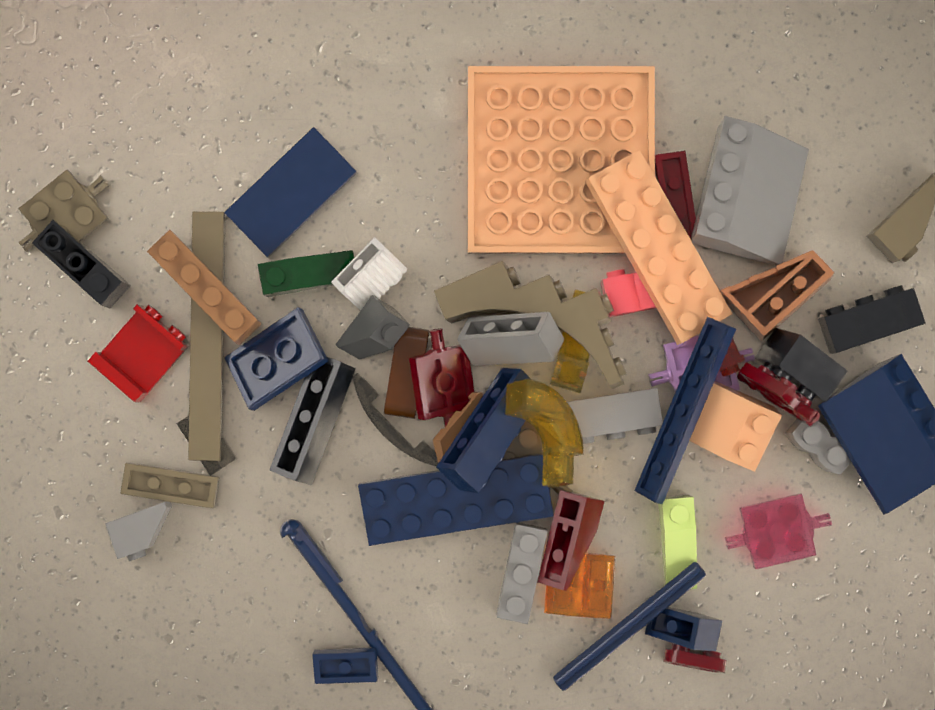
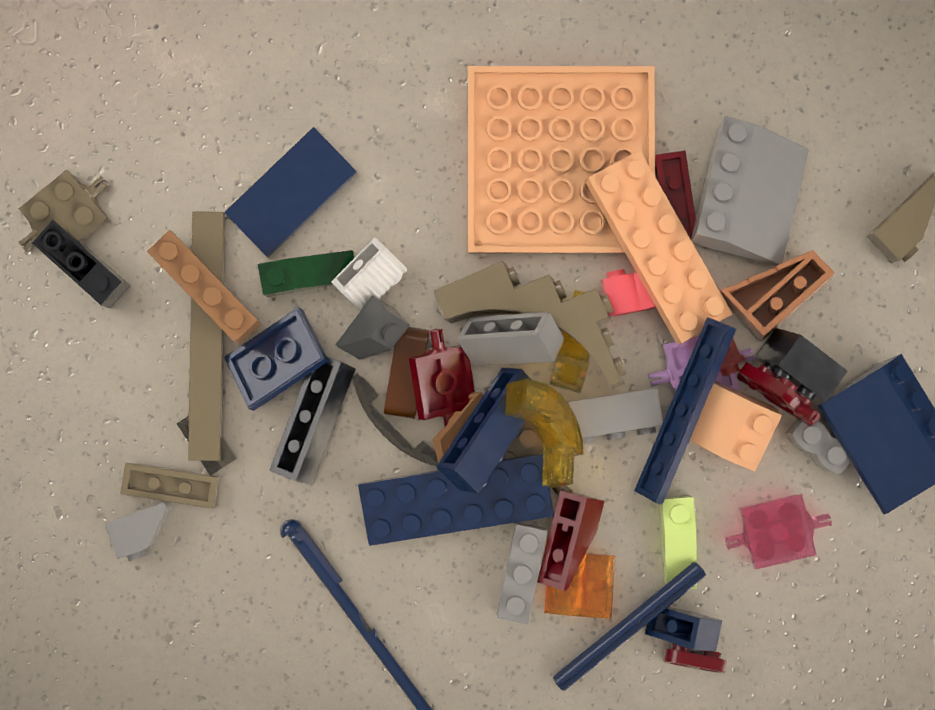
(140, 353): red panel -> none
(345, 665): dark blue plate -> none
(871, 319): black brick -> none

